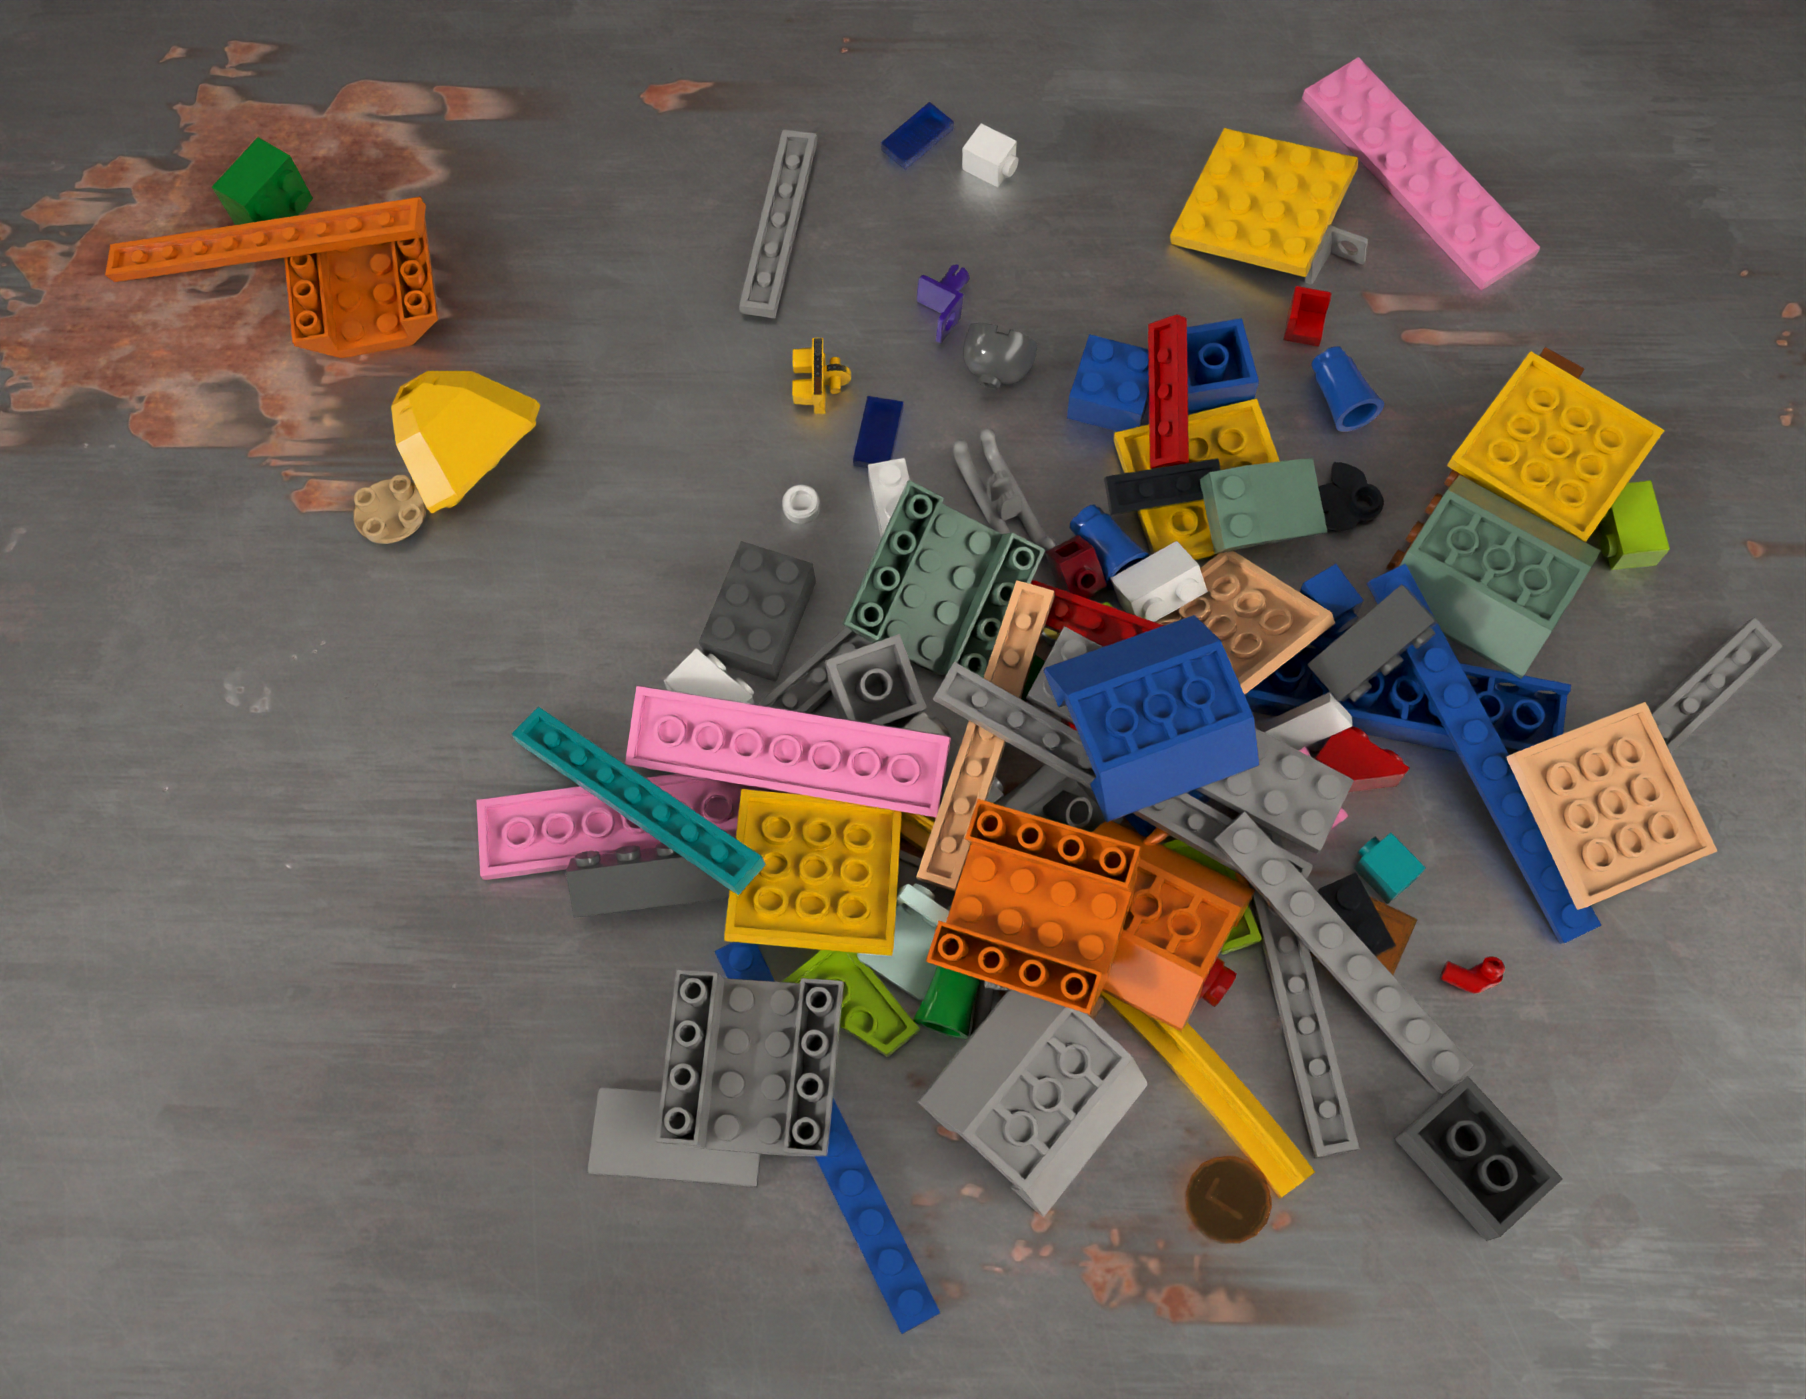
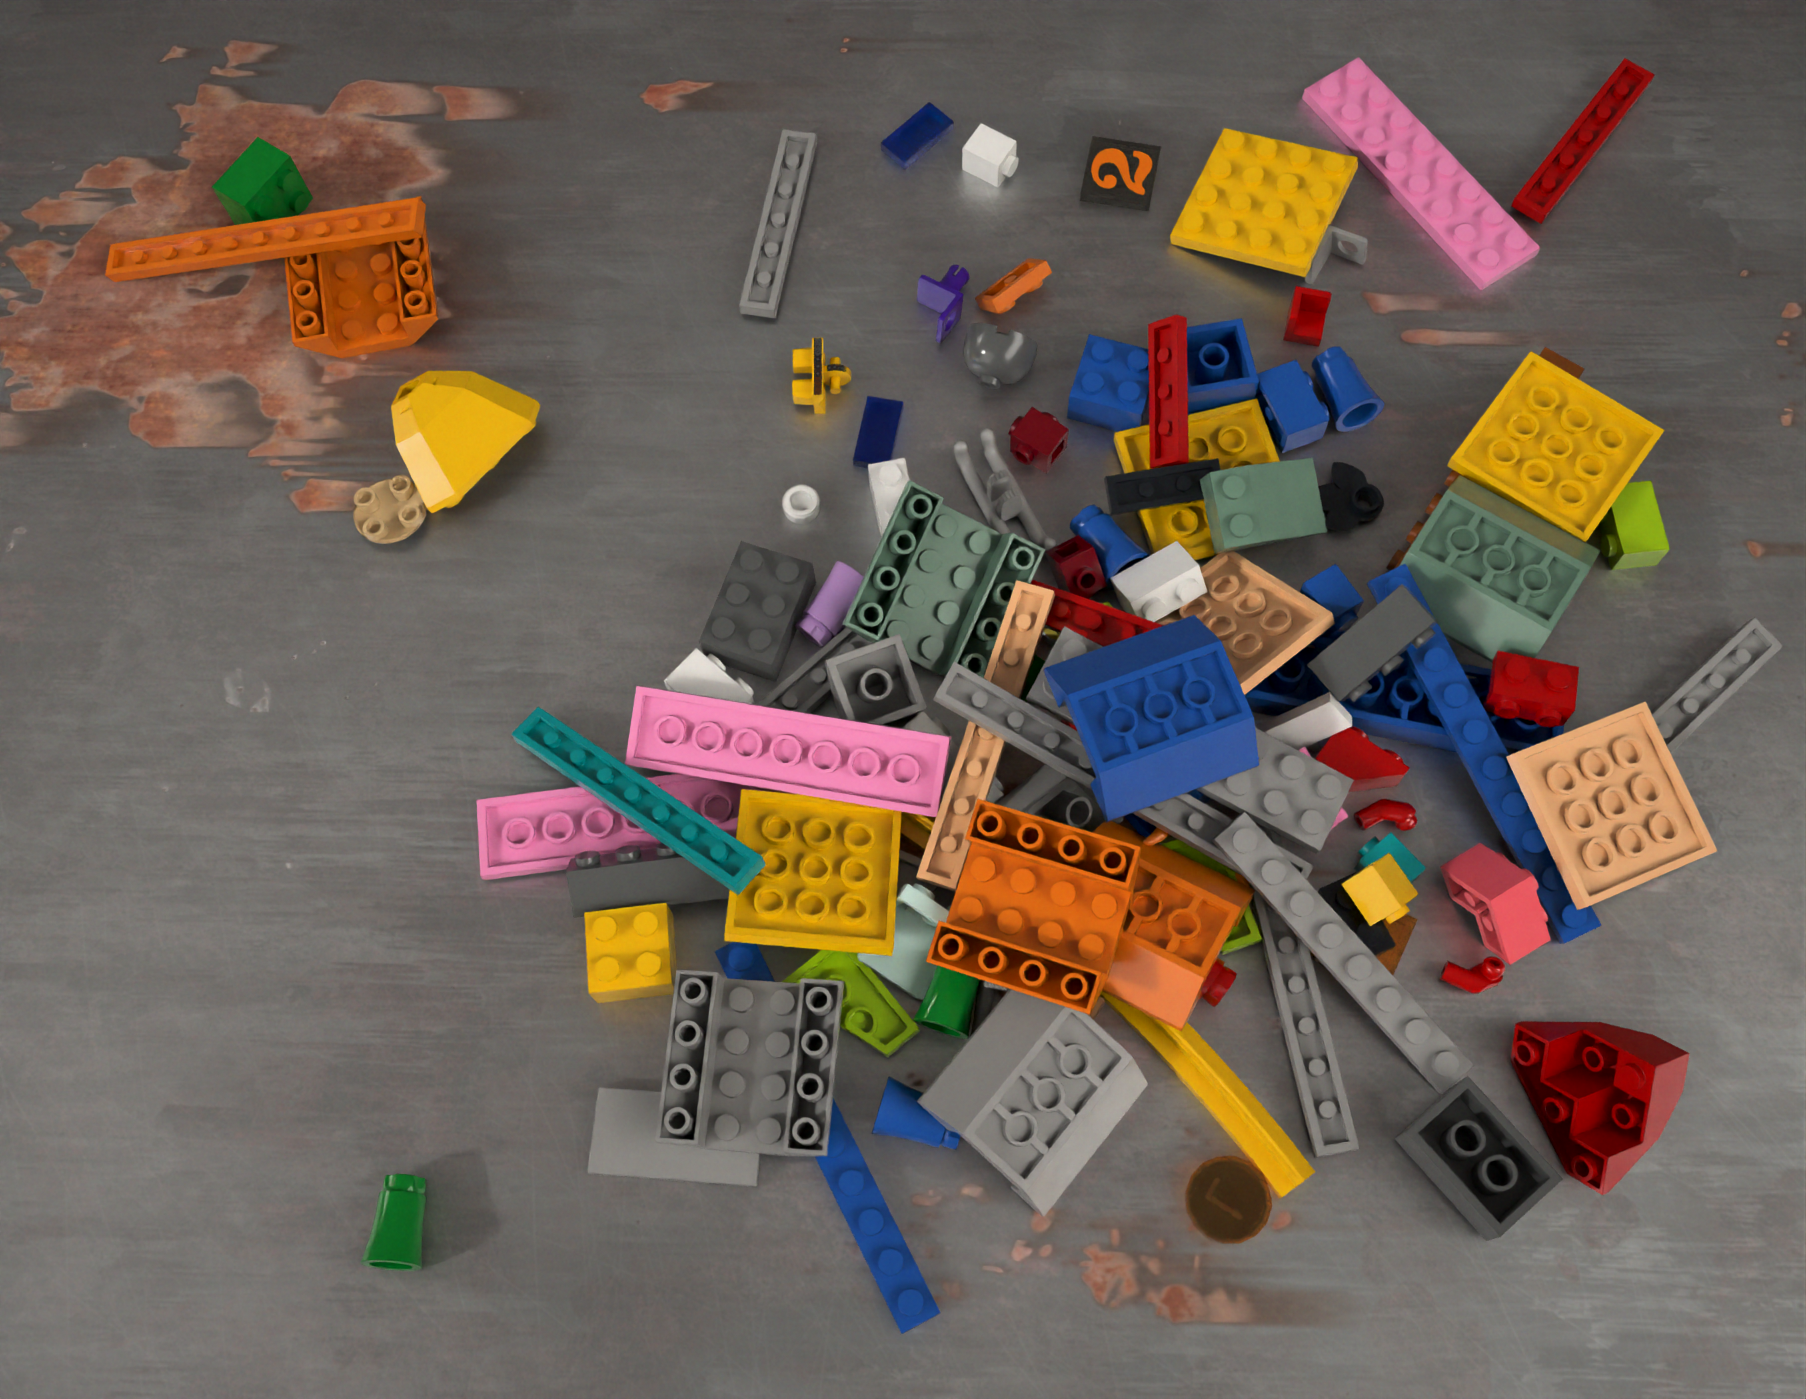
(397, 1225): none -> green plant
(630, 952): none -> yellow brick
(830, 606): none -> lavender plant
(905, 1118): none -> blue plant
(1022, 279): none -> orange plate
(1038, 439): none -> dark red brick
(1120, 173): none -> clear smoke tile
(1291, 406): none -> blue brick
(1381, 890): none -> yellow brick
(1387, 809): none -> red arm
(1501, 900): none -> coral brick
(1532, 689): none -> red bracket
(1582, 141): none -> red plate
(1598, 1092): none -> red brick

